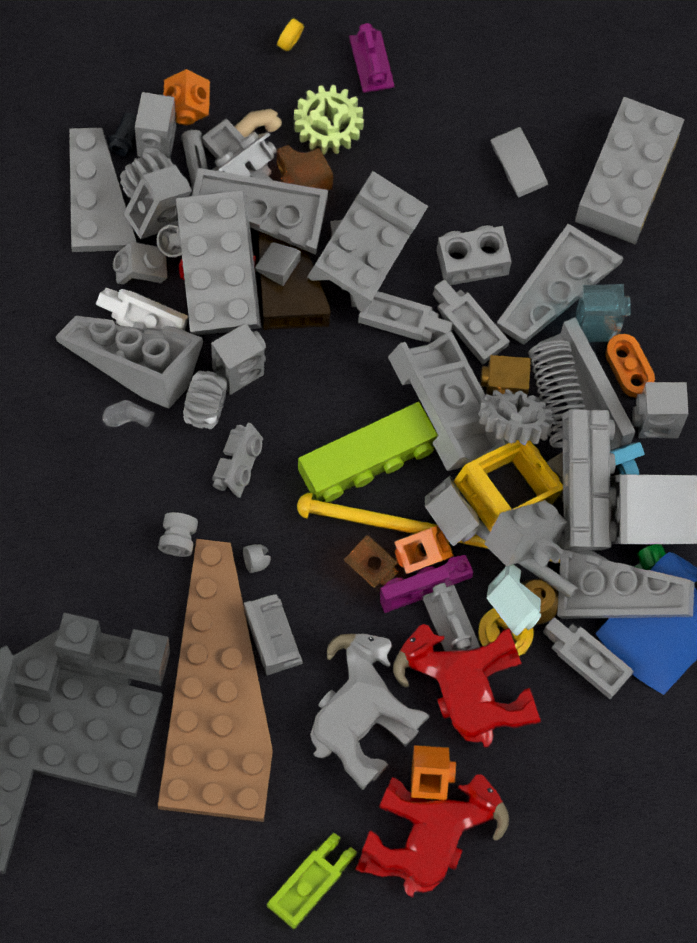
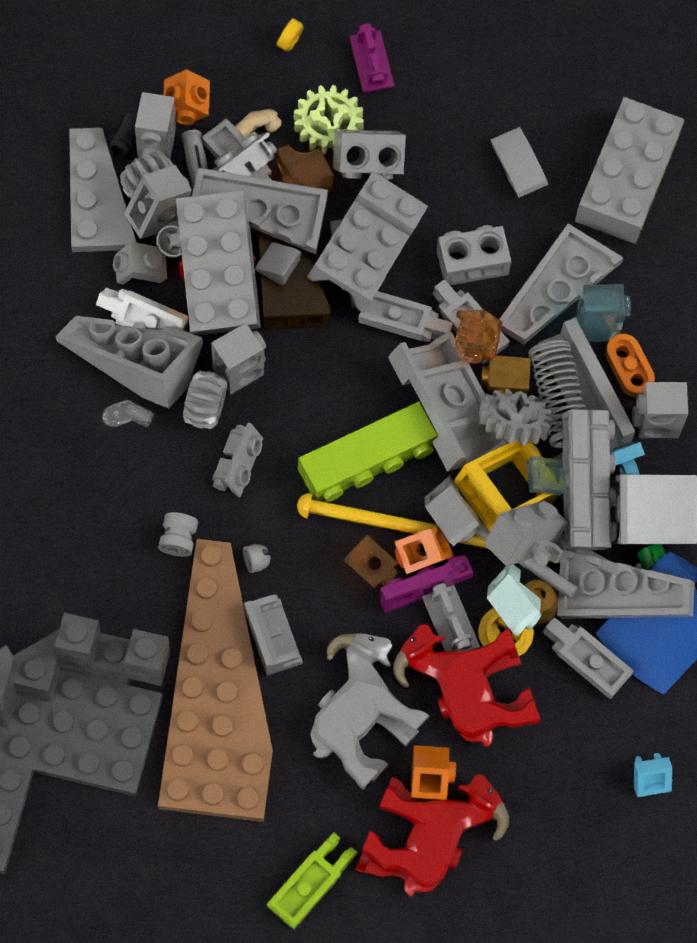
(369, 144): none -> light grey brick
(477, 335): none -> clear orange brick
(545, 475): none -> clear light blue tile
(652, 776): none -> medium azure tile

